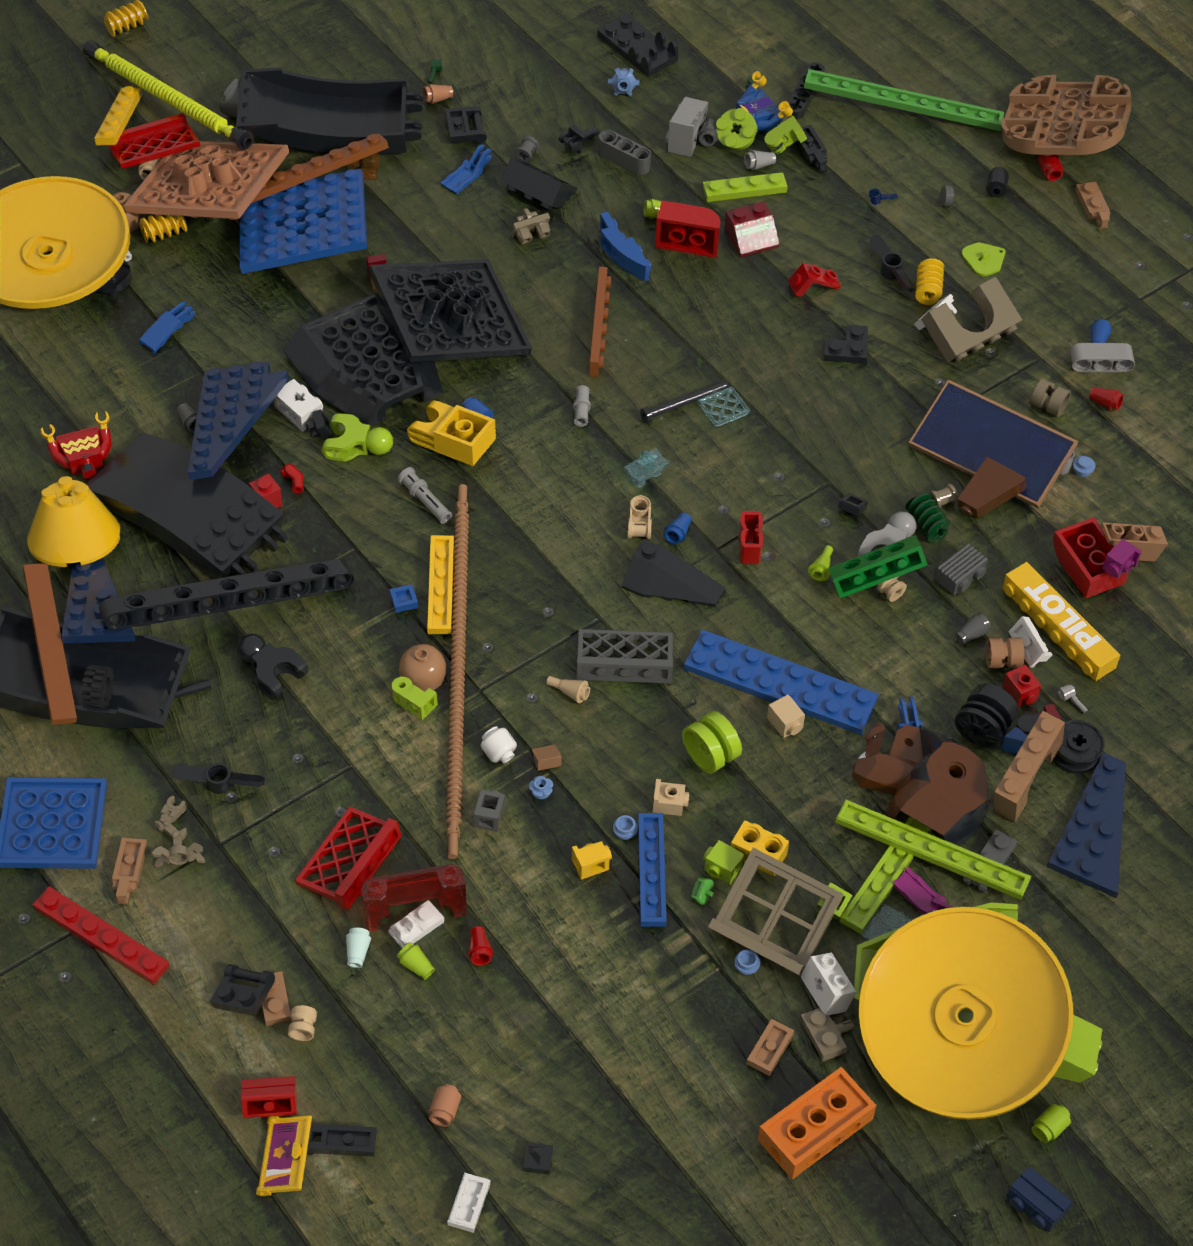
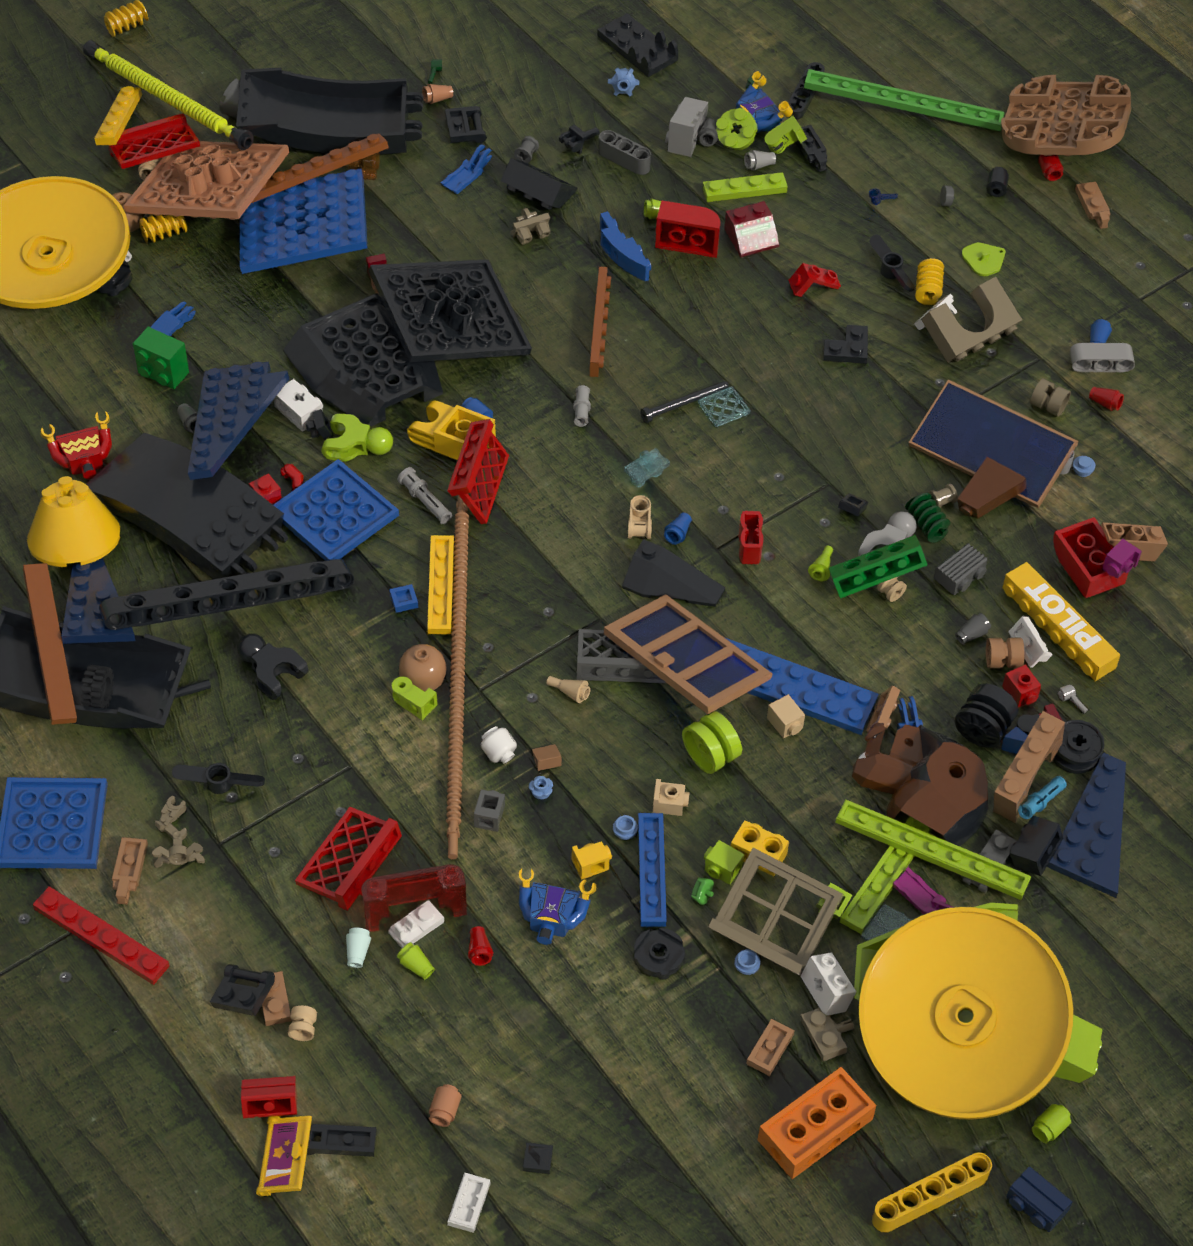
(161, 357): none -> green brick
(335, 511): none -> blue plate
(470, 466): none -> red fence
(552, 908): none -> blue torso
(660, 966): none -> black plate
(687, 654): none -> door
(885, 706): none -> medium nougat plate
(923, 1200): none -> yellow beam
(1036, 845): none -> black brick
(1038, 800): none -> dark azure pin

